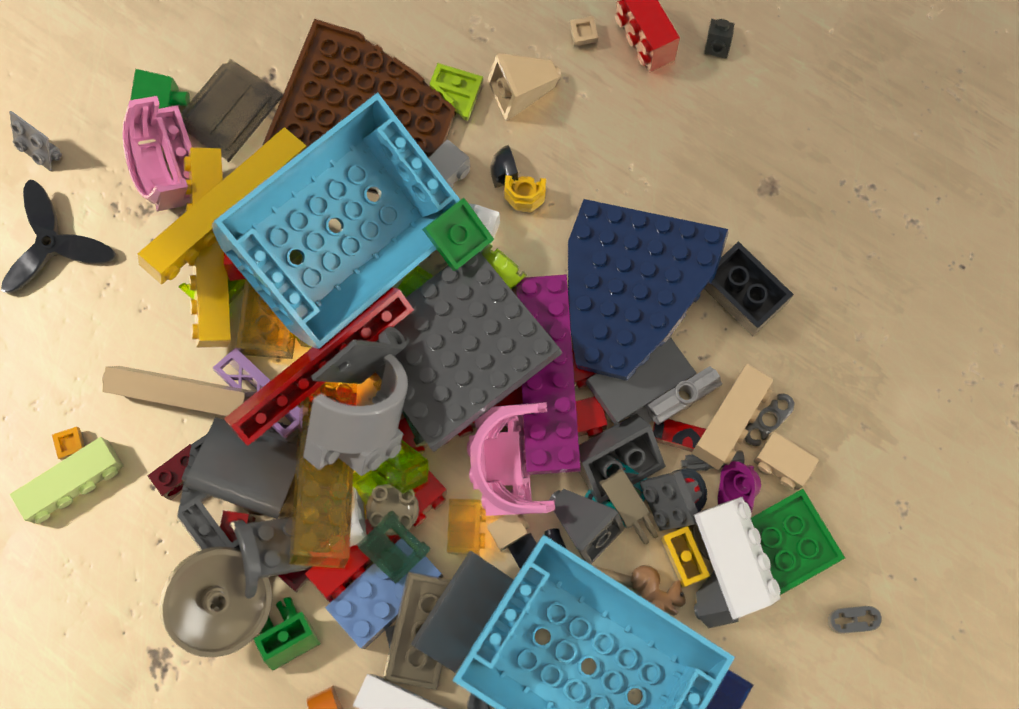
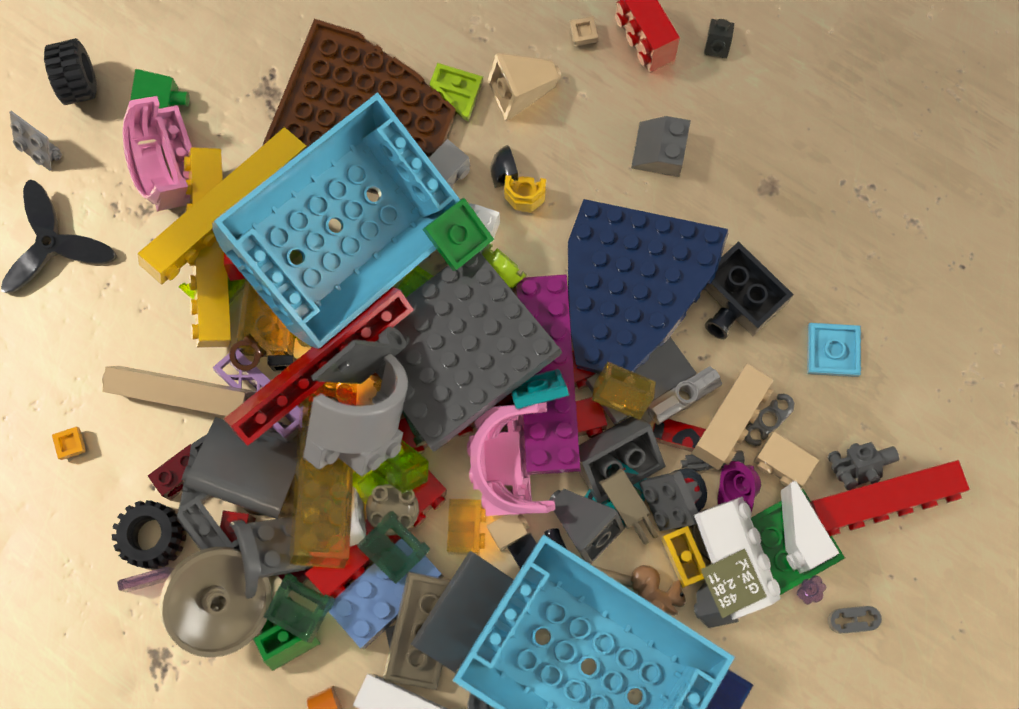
(66, 481): yellowish green brick -> none
(70, 71): none -> black tyre
(130, 525): none -> black tyre
(144, 580): none -> tile
(229, 108): clear smoke piece -> none
(259, 352): none -> reddish brown piece
(280, 362): none -> black tile
(294, 616): none -> clear green plate
(540, 389): none -> teal tile
(623, 390): none -> clear yellow brick
(661, 145): none -> dark grey slope
(720, 323): none -> black piece
(733, 583): none -> olive sticker
(803, 532): none -> white slope
(811, 590): none -> plant
(834, 350): none -> medium azure tile
(861, 464): none -> dark grey piece
(891, 496): none -> red brick

